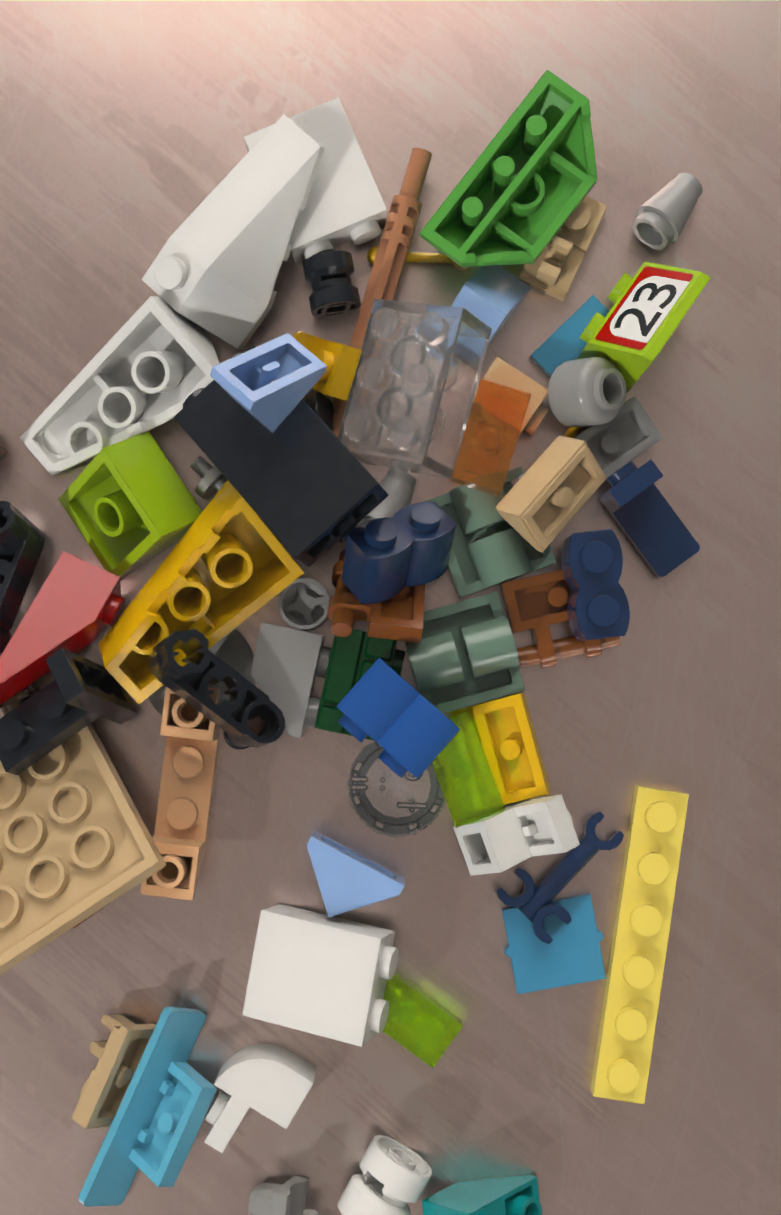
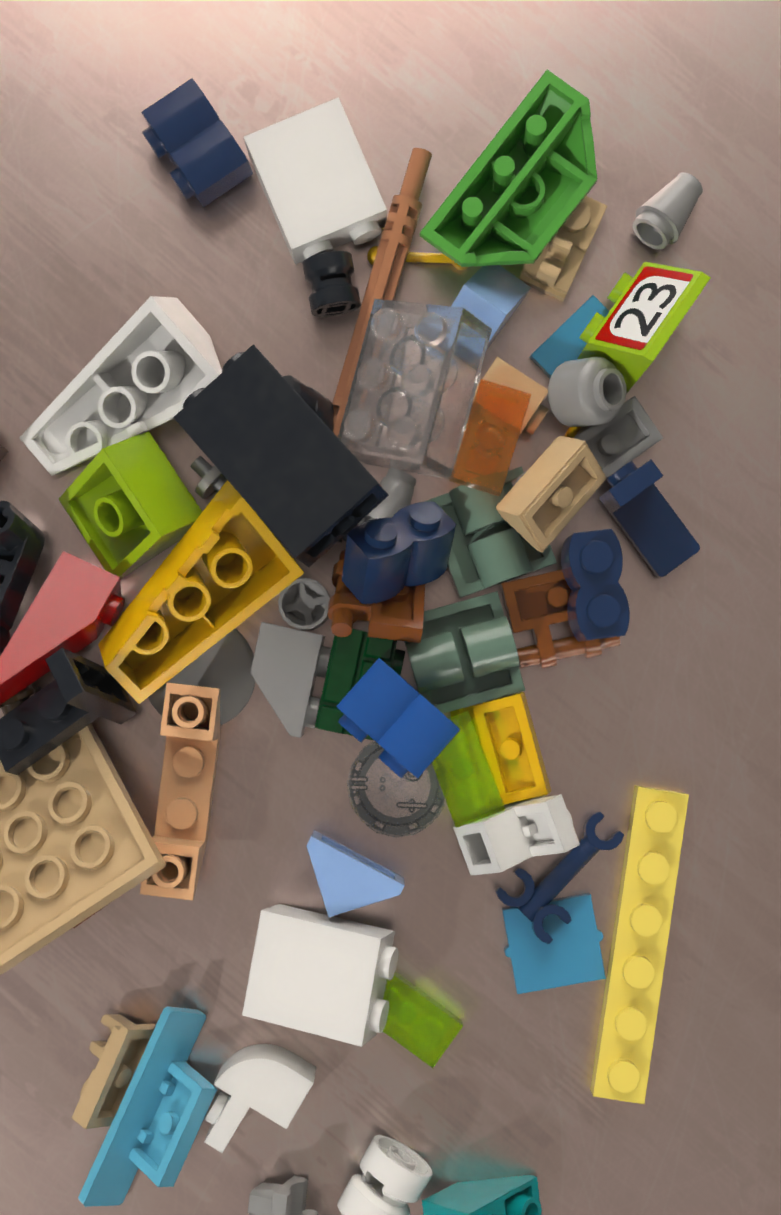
(196, 142): none -> dark blue brick
(231, 247): white wedge -> none
(247, 717): black beam -> none
(270, 378): light blue slope -> none
(340, 363): yellow bracket -> none

